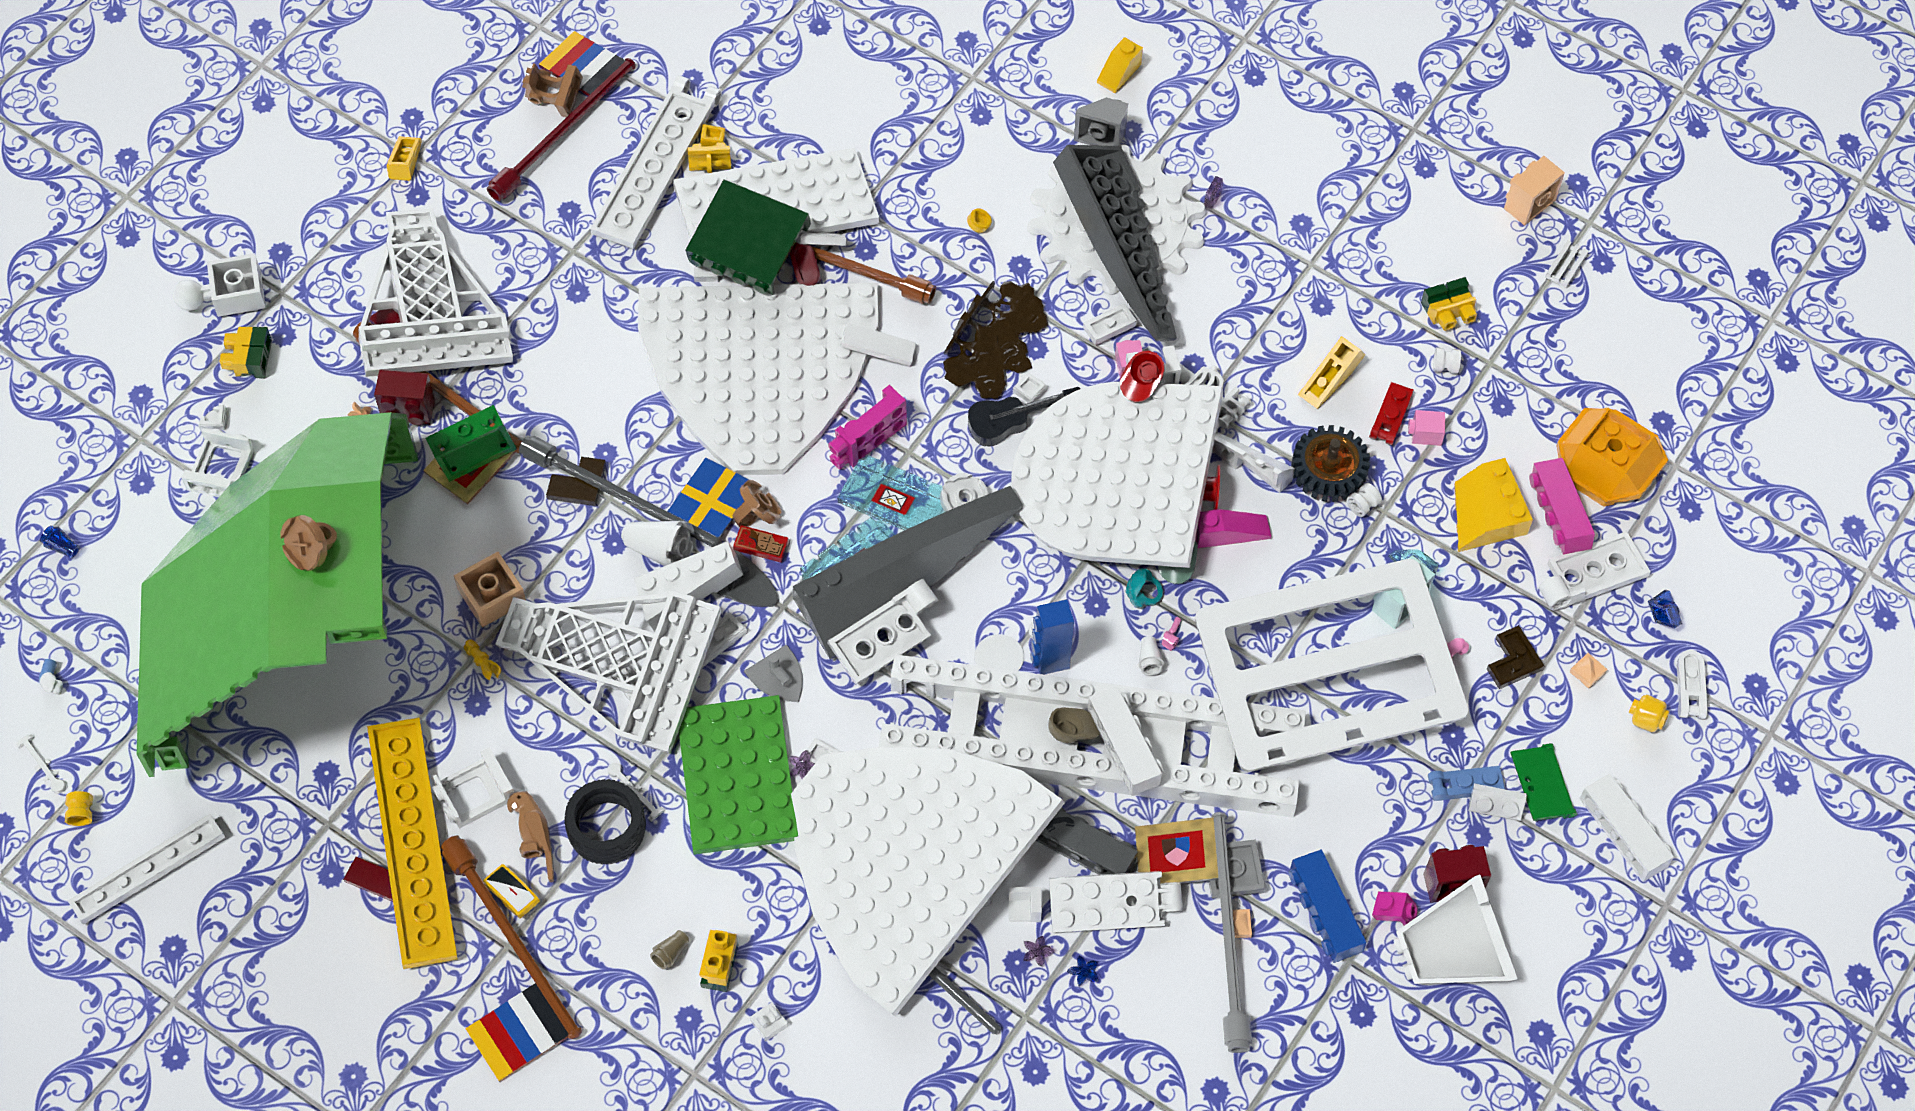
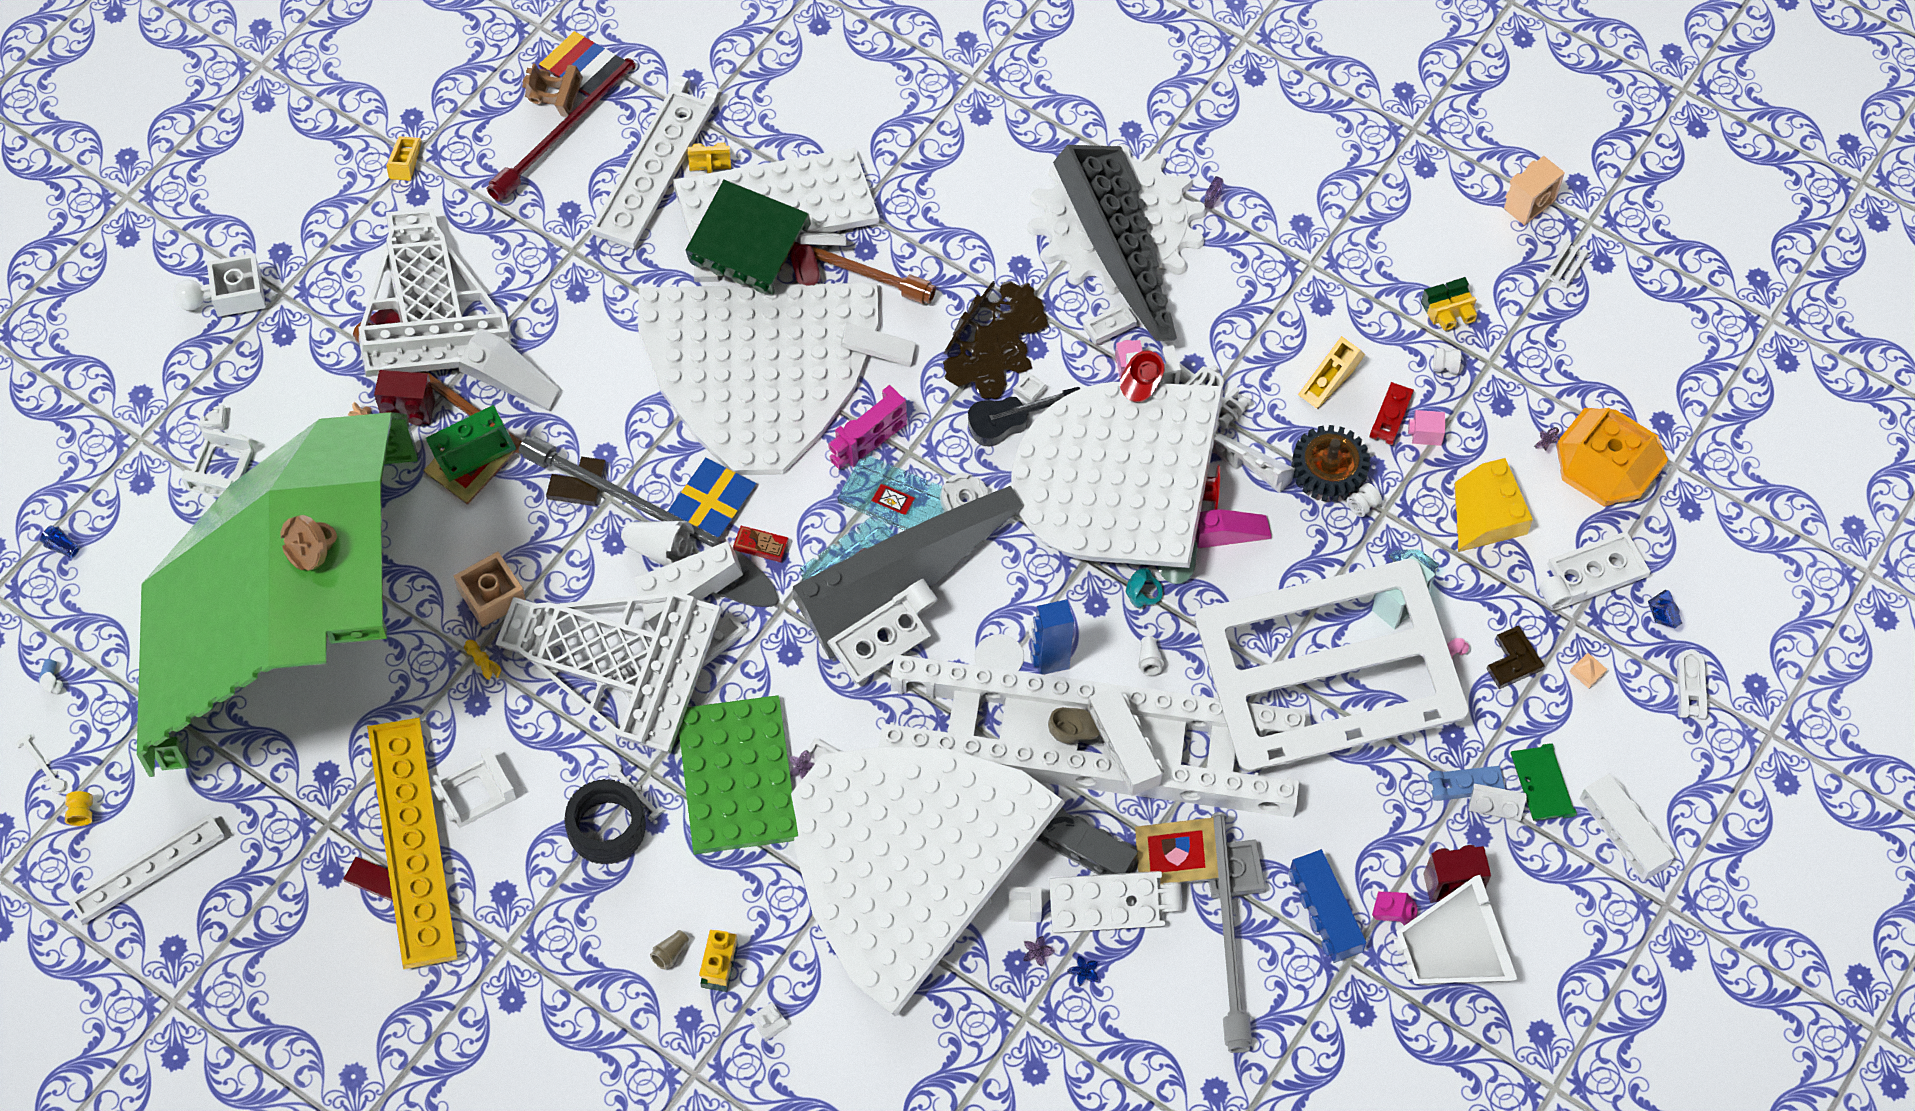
(250, 351): hips -> none
(501, 366): none -> white wedge
(511, 891): slope -> none
(532, 829): medium nougat animal -> none
(532, 1019): flag -> none
(711, 135): yellow tile -> none
(756, 506): medium nougat tile -> none
(778, 675): light grey shield -> none
(965, 1001): dark grey bar -> none
(979, 220): yellow tile -> none
(1101, 122): light grey slope -> none
(1120, 65): yellow slope -> none
(1169, 638): bright pink hand -> none
(1242, 923): light nougat tile -> none
(1548, 438): none -> clear purple plant
(1562, 506): dark pink brick -> none
(1649, 713): yellow head -> none

